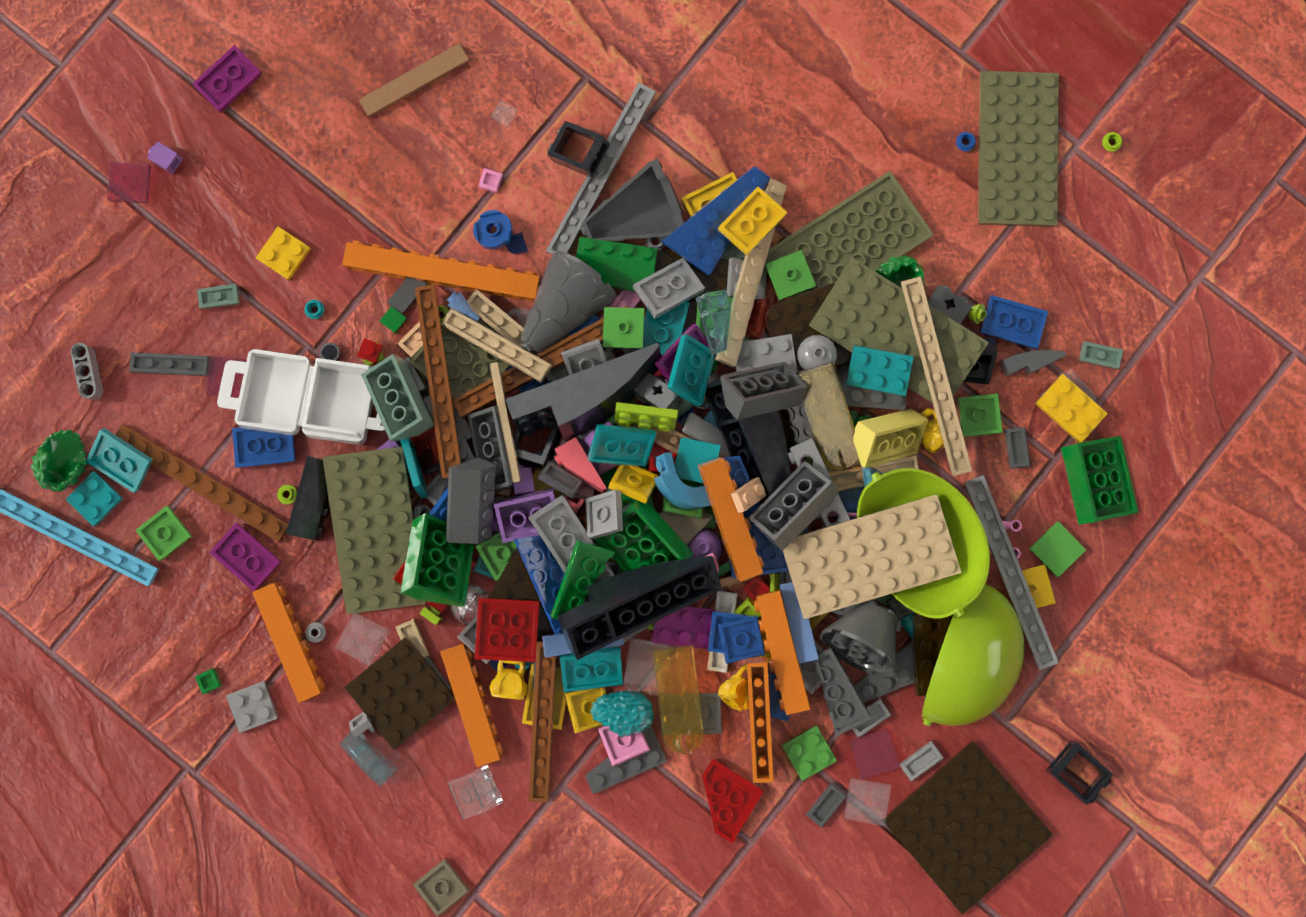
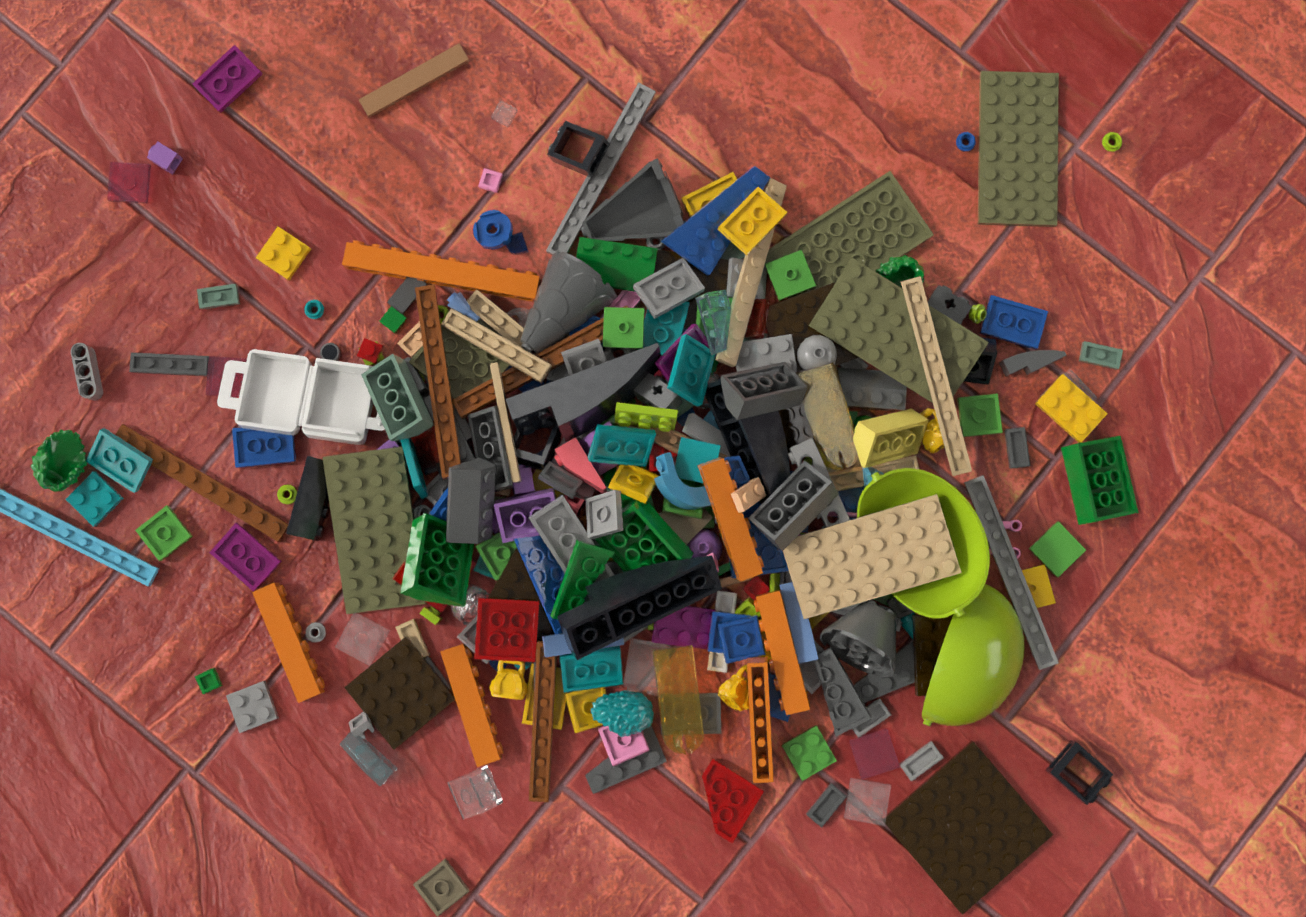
(879, 370): teal plate -> none

